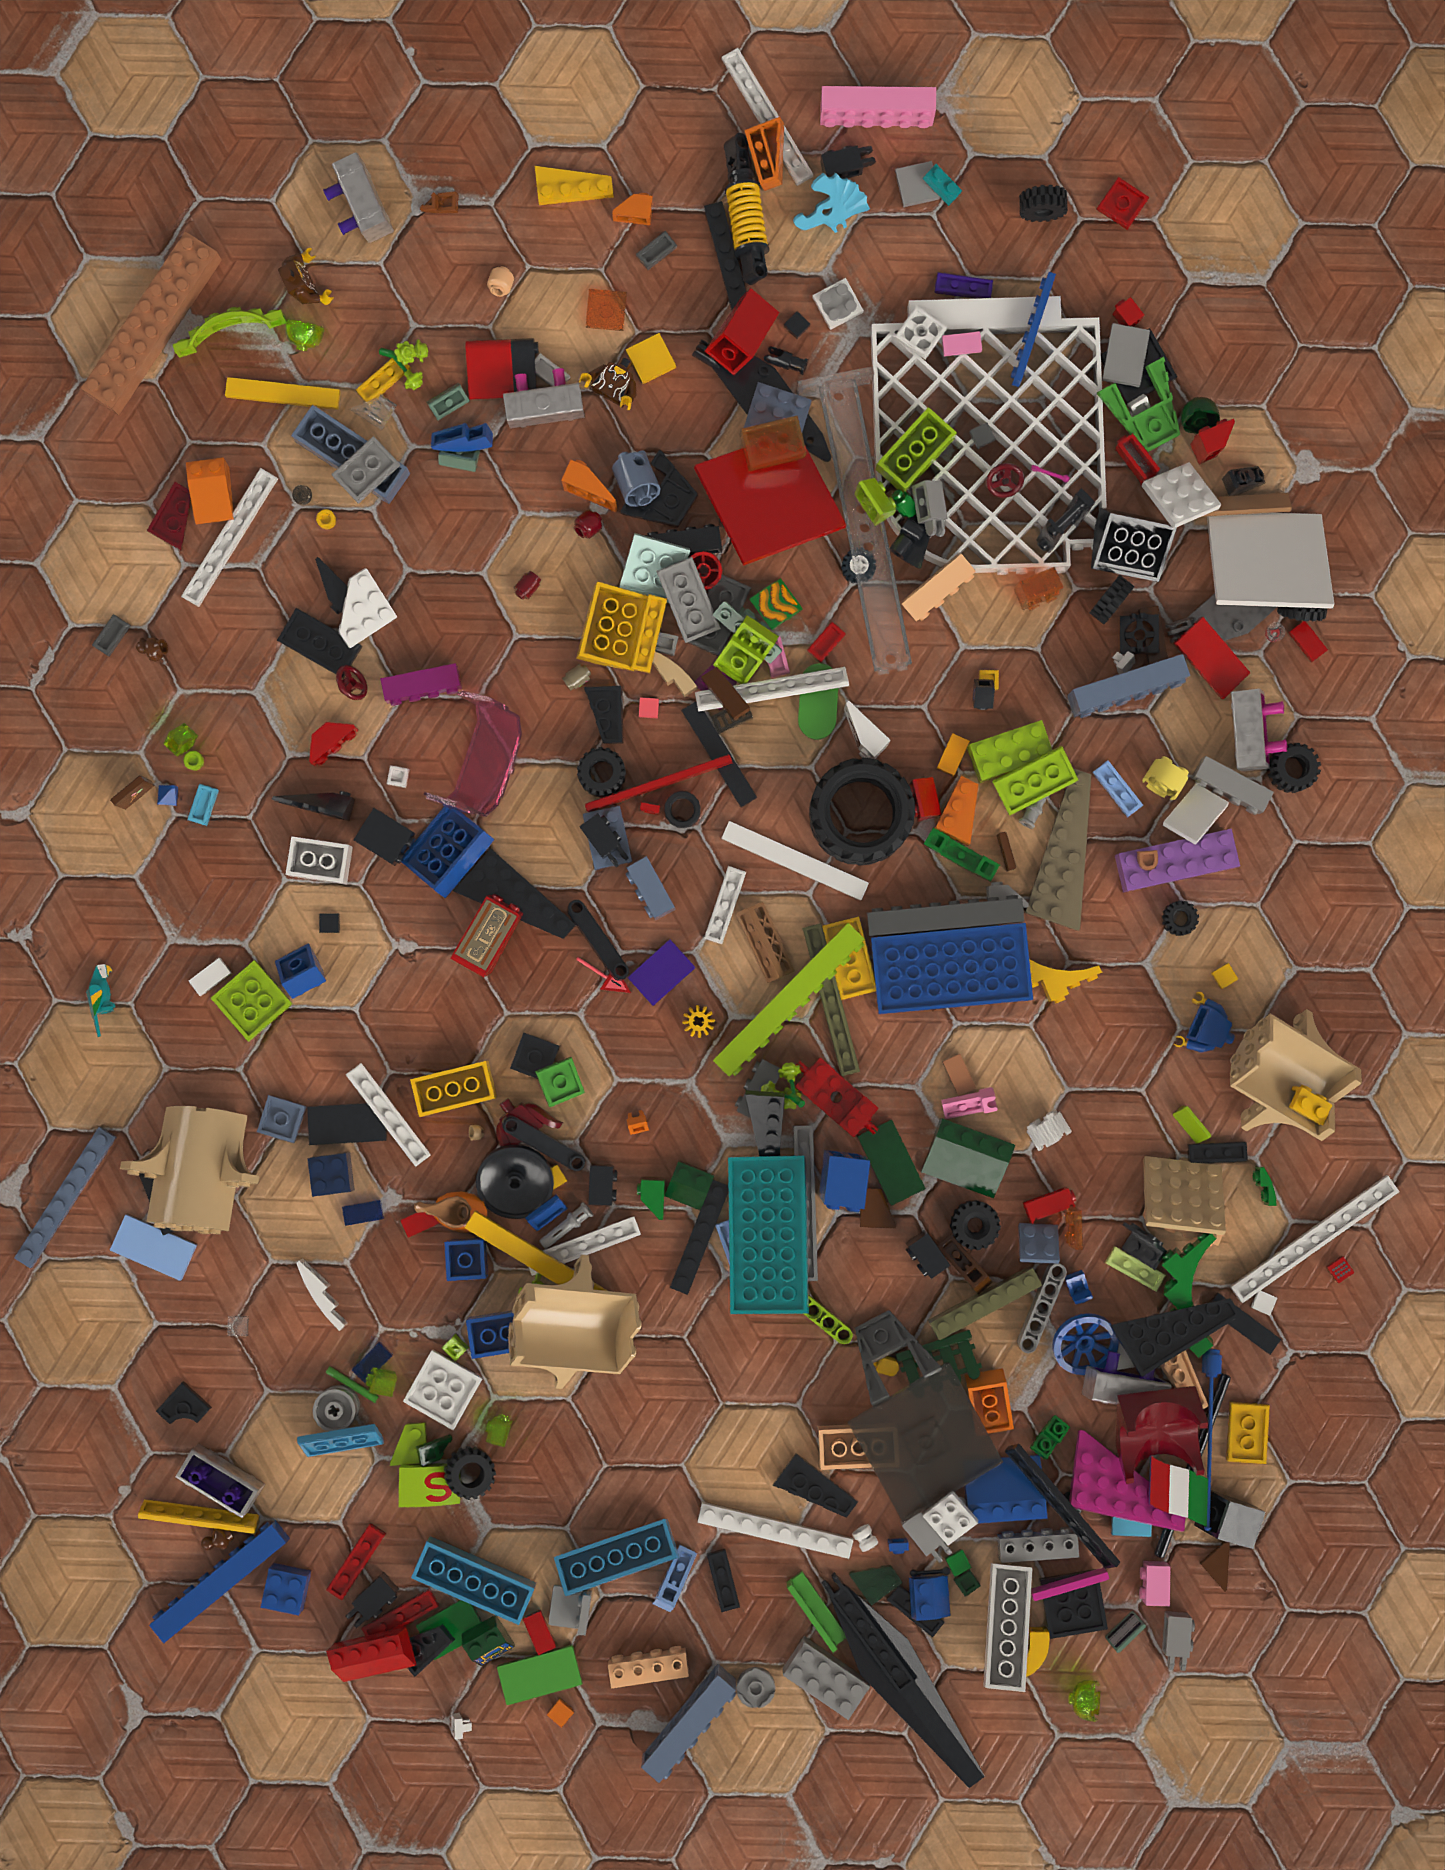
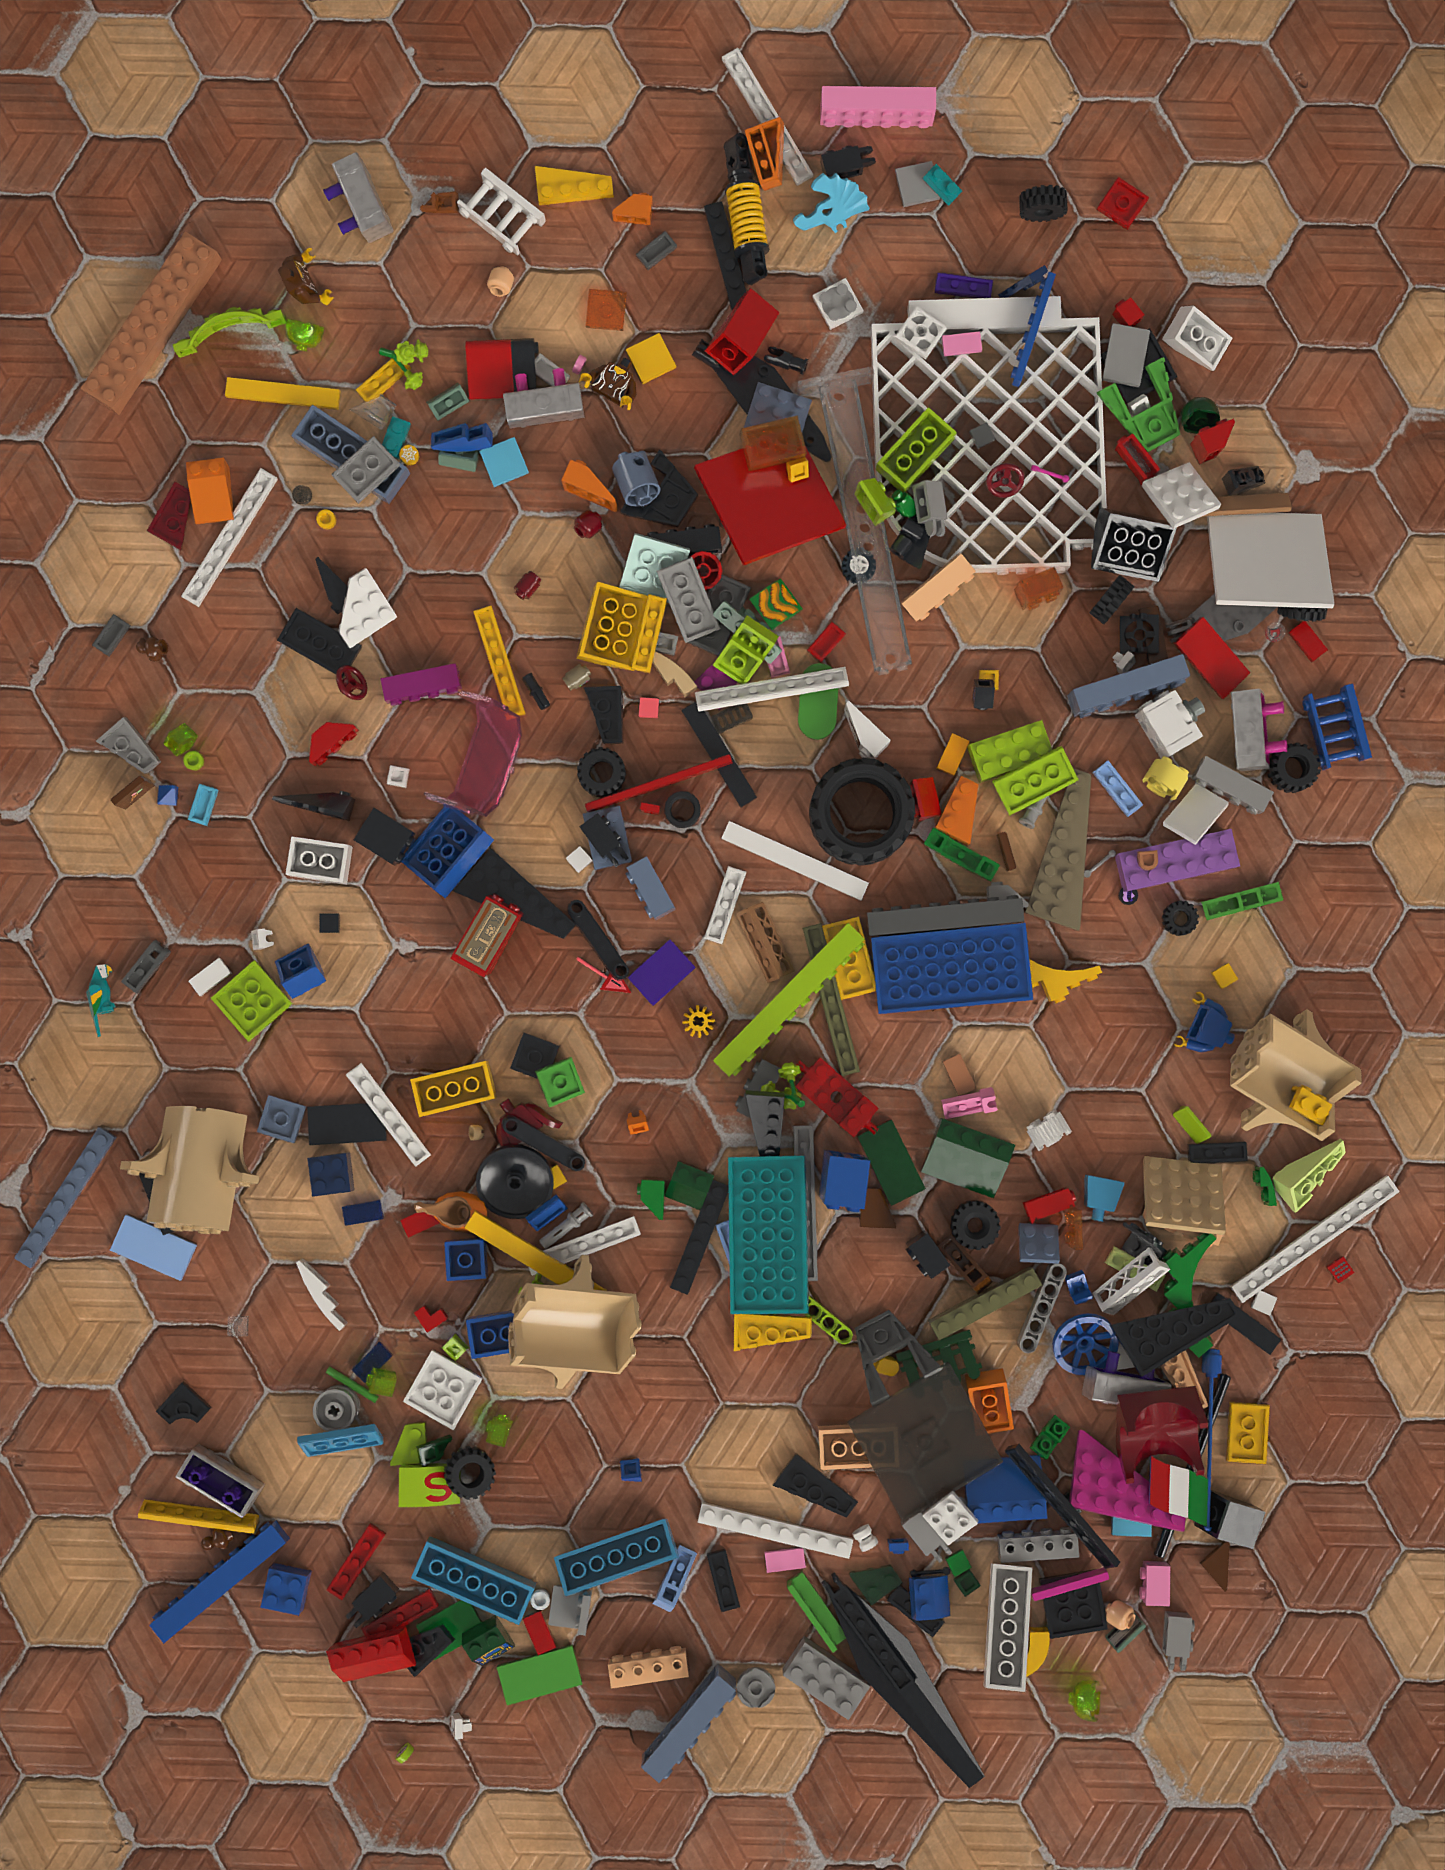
(129, 745): none -> light grey wing
(145, 967): none -> dark grey plate
(259, 939): none -> white tile
(396, 436): none -> teal plate
(404, 1753): none -> lime tile
(409, 455): none -> yellow tile
(428, 1320): none -> red piece
(498, 659): none -> yellow tile
(504, 193): none -> white fence
(504, 462): none -> medium azure tile
(536, 691): none -> black axle
(540, 1599): none -> white tile
(560, 1712): orange tile -> none
(579, 364): none -> bright pink tile
(579, 859): none -> white tile
(601, 1185): black brick -> none
(630, 1470): none -> blue slope
(725, 693): reddish brown tile -> none
(769, 1329): none -> yellow wing
(785, 1559): none -> bright pink tile
(797, 325): black tile -> none
(797, 469): none -> yellow tile
(1026, 283): none -> dark blue wing
(1073, 514): black fence -> none
(1087, 873): none -> light grey hinge
(1101, 1195): none -> dark azure torso
(1120, 1615): none -> light nougat head
(1129, 897): none -> black tile
(1135, 1286): none -> white fence
(1170, 722): none -> white piece
(1197, 337): none -> white slope
(1242, 901): none -> bright green slope
(1300, 1177): none -> yellowish green wedge
(1351, 714): none -> blue fence

